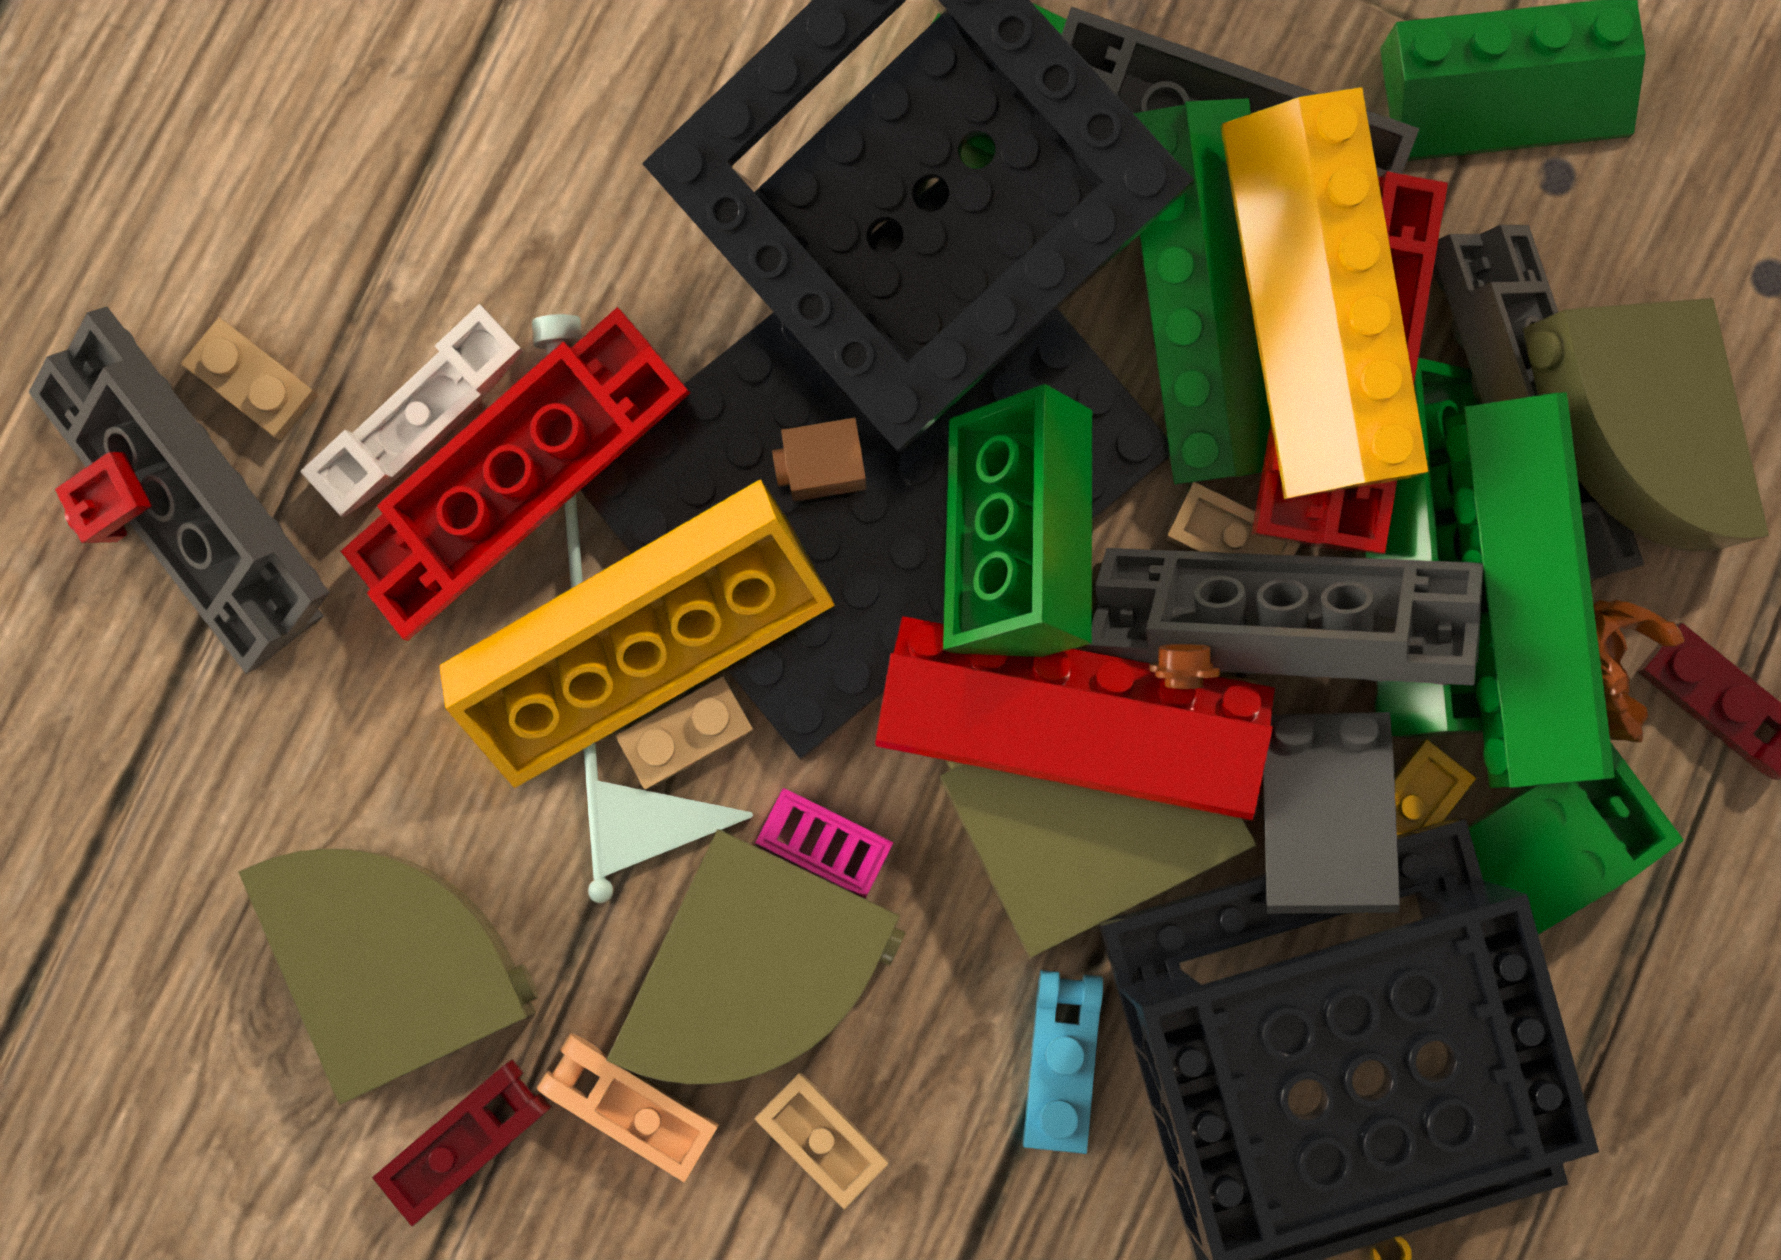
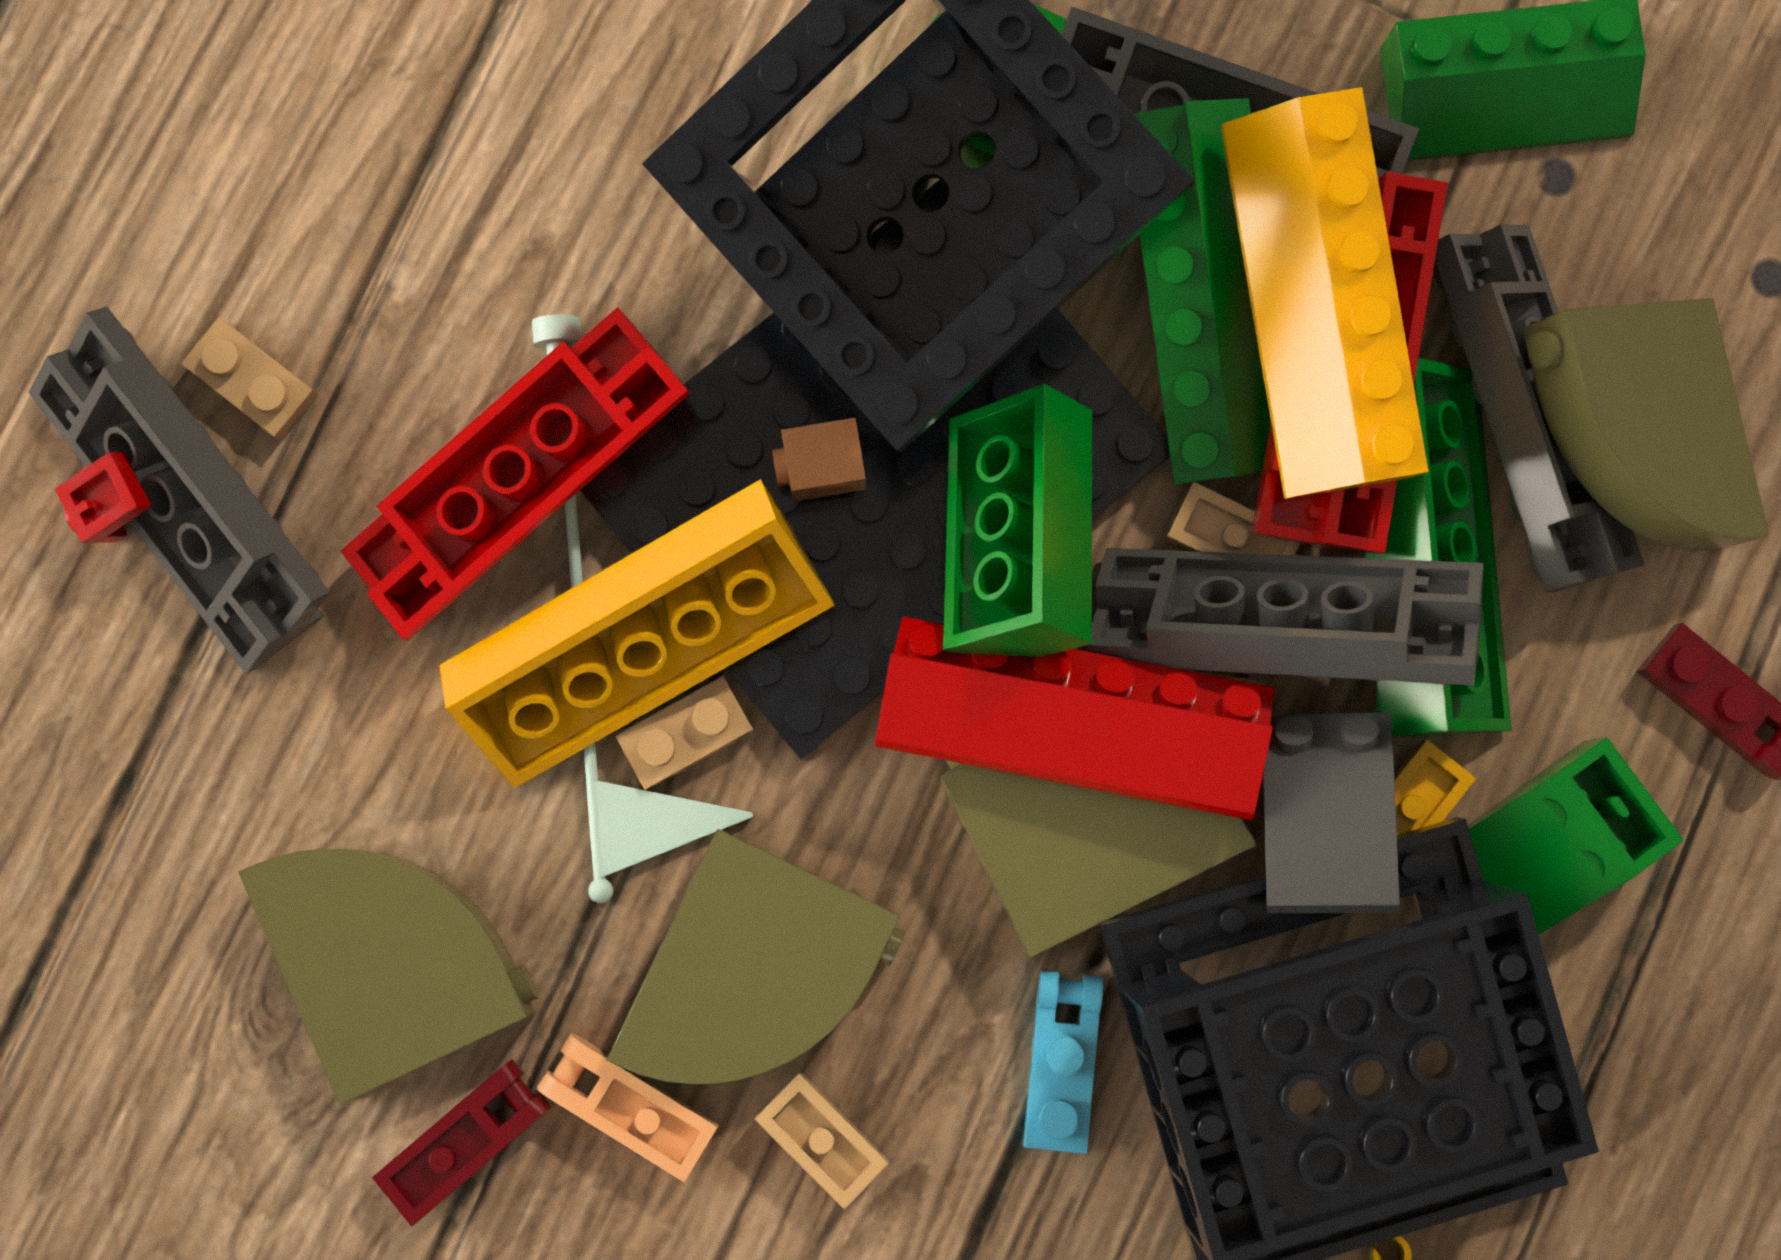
(415, 416): white slope -> none
(870, 866): dark pink slope -> none
(1184, 665): dark orange plate -> none
(1537, 624): green slope -> none
(1624, 712): dark orange hair -> none

